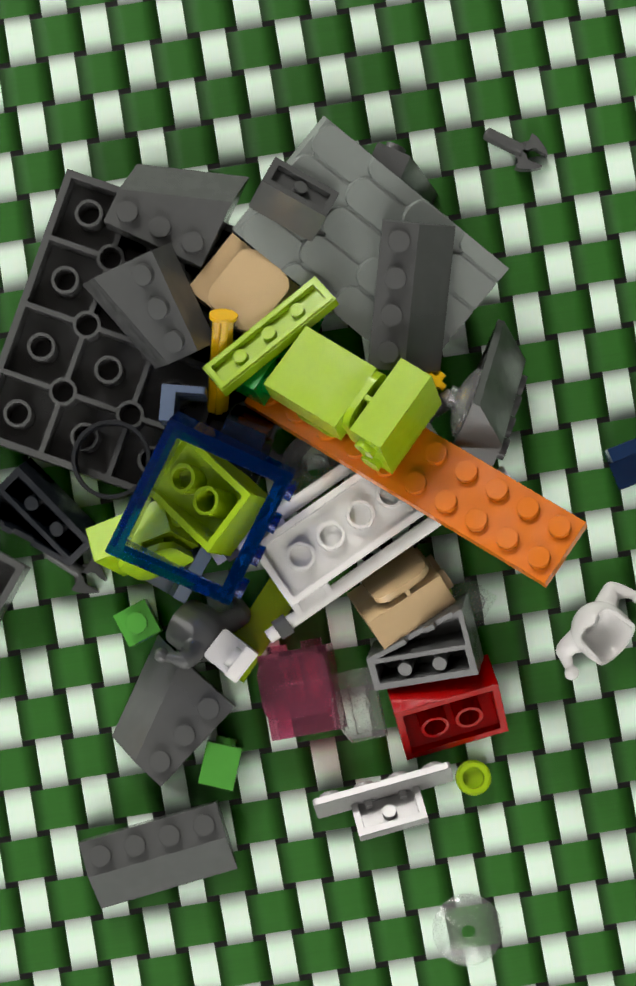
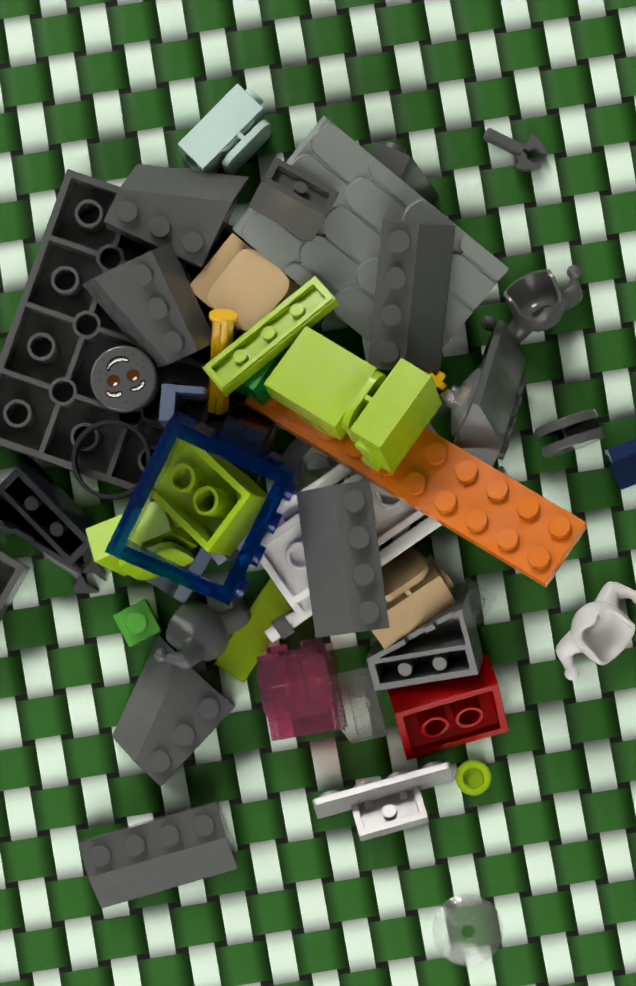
(124, 379): none -> dark grey head
(220, 763): bright green brick -> none
(227, 133): none -> light aqua brick
(230, 655): white slope -> none
(342, 559): none -> dark grey slope
(538, 302): none -> dark grey piece
(570, 432): none -> dark grey head

